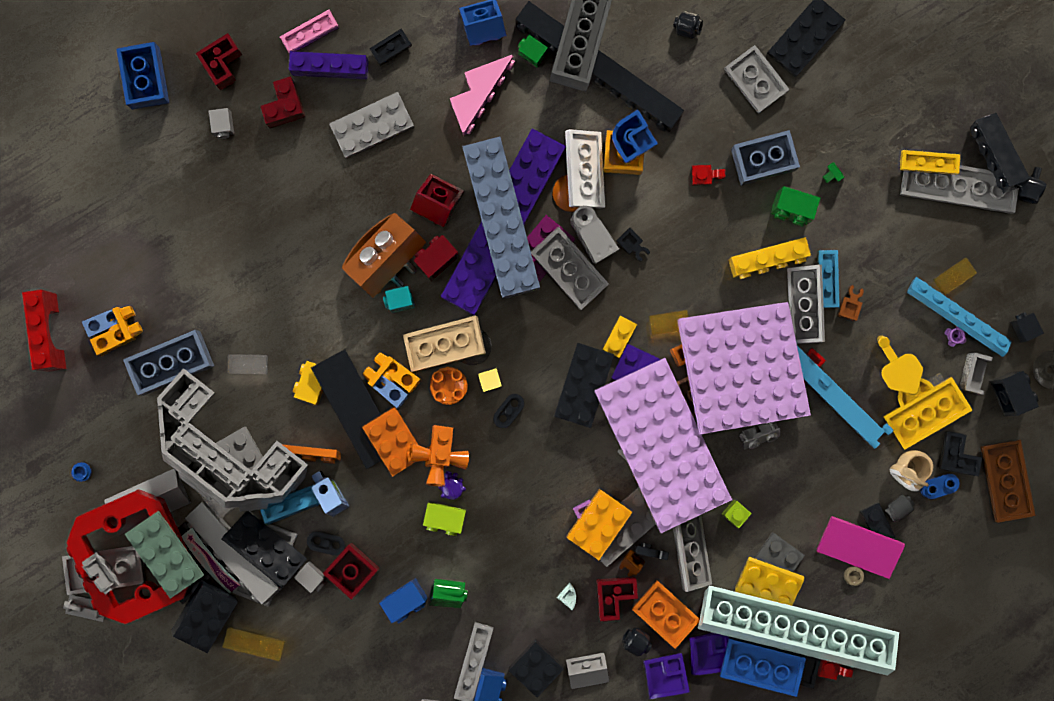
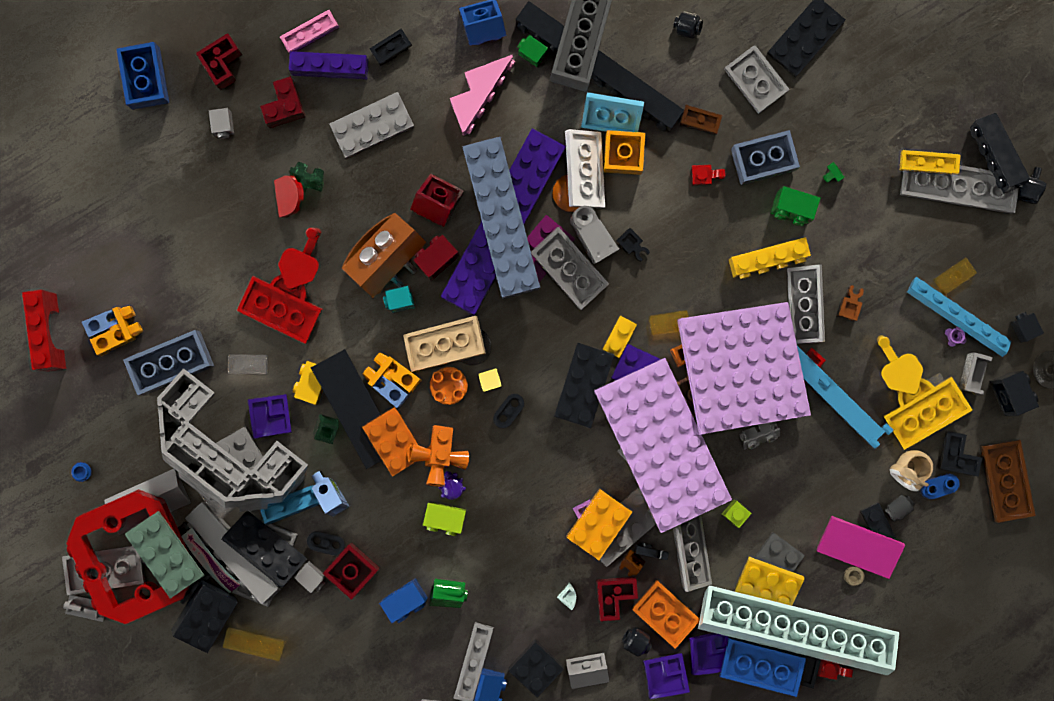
(96, 566): light grey hinge -> none
(269, 416): none -> dark purple plate
(277, 302): none -> red plate
(288, 195): none -> red tile
(311, 454): orange plate -> none
(313, 180): none -> clear green hips
(325, 429): none -> clear green brick
(611, 113): none -> medium azure plate
(632, 137): blue brick -> none
(701, 119): none -> reddish brown plate
(830, 277): dark azure plate -> none

